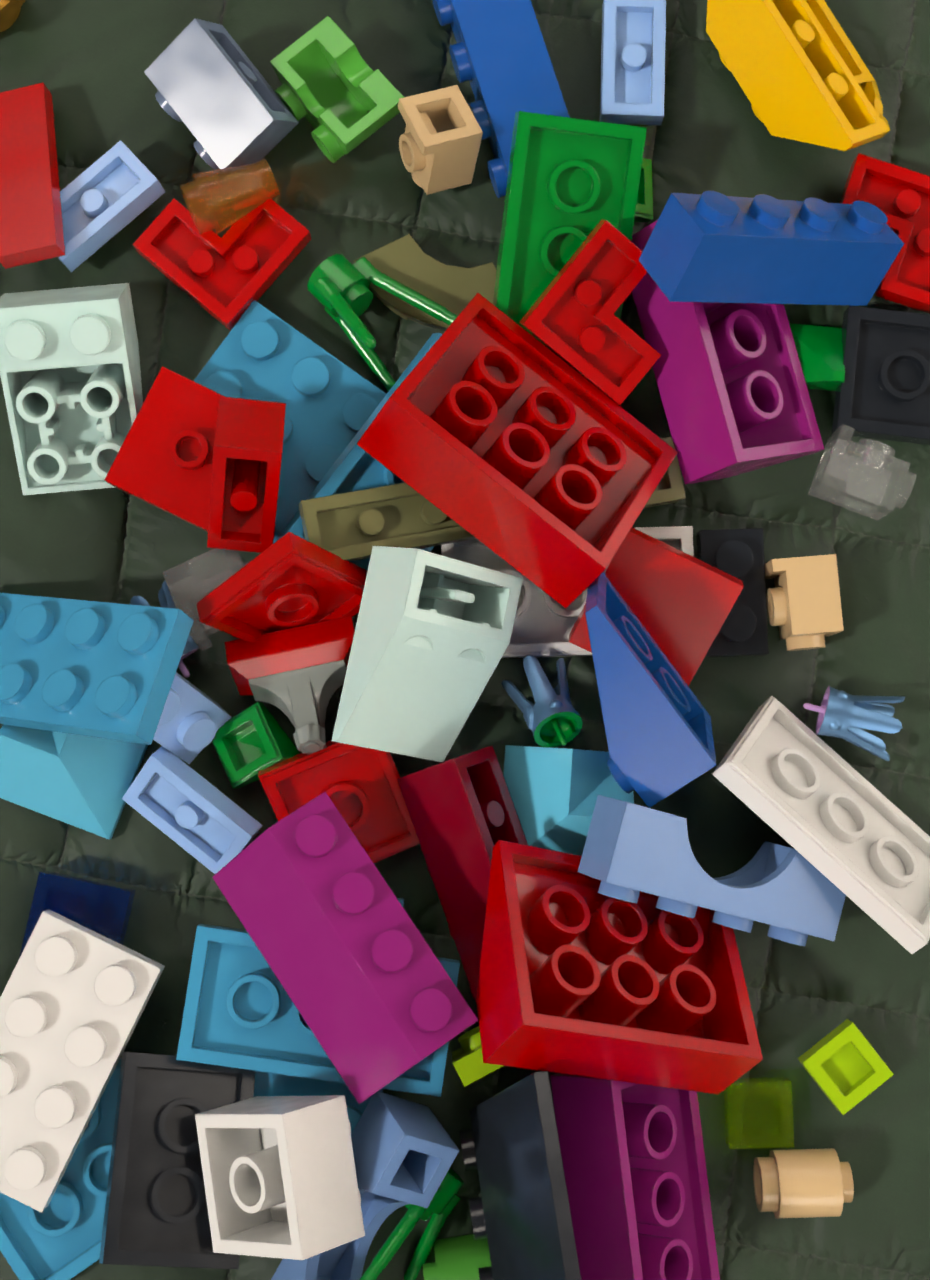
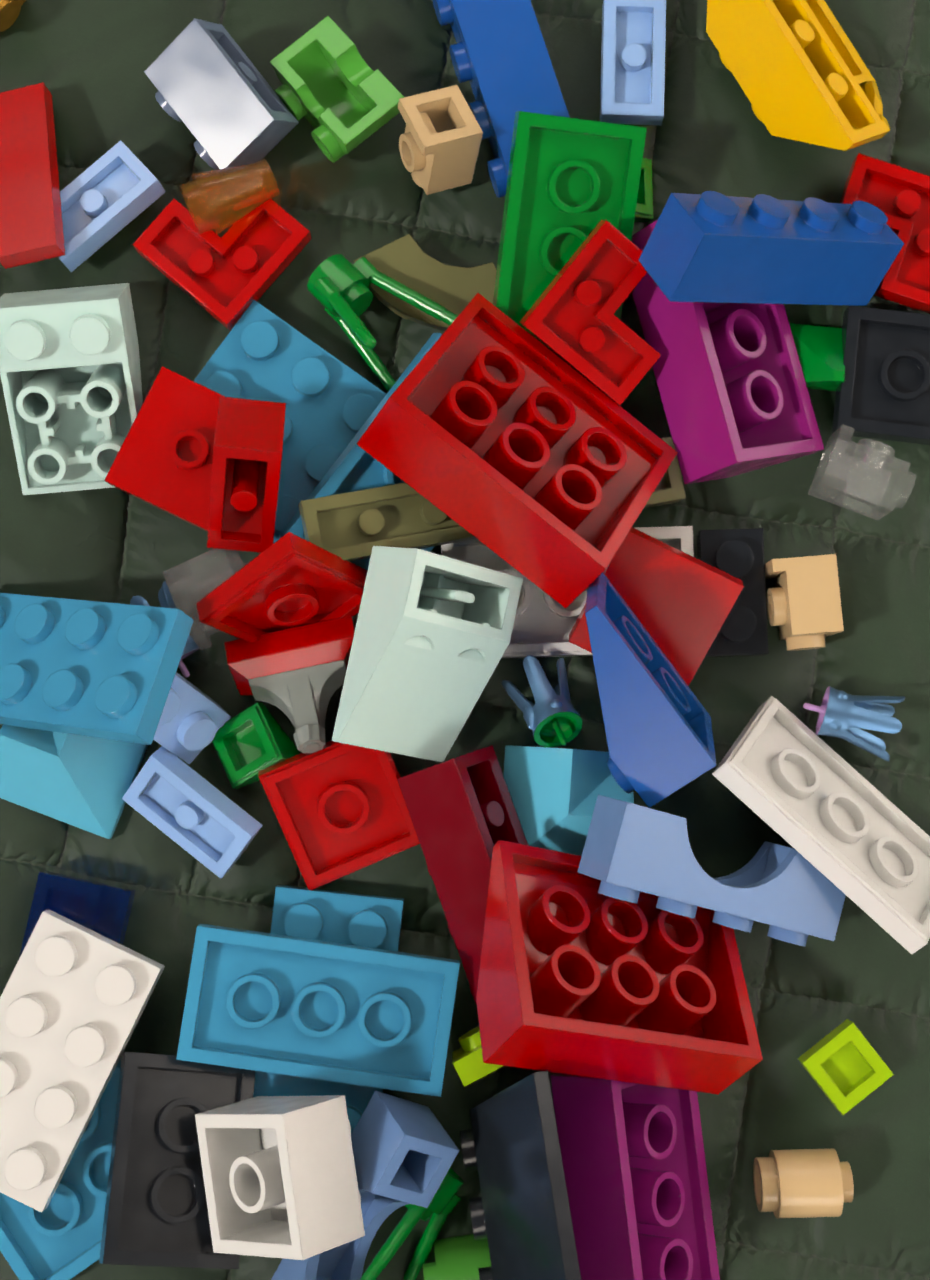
(343, 947): magenta slope -> none
(759, 1113): clear neon green tile -> none

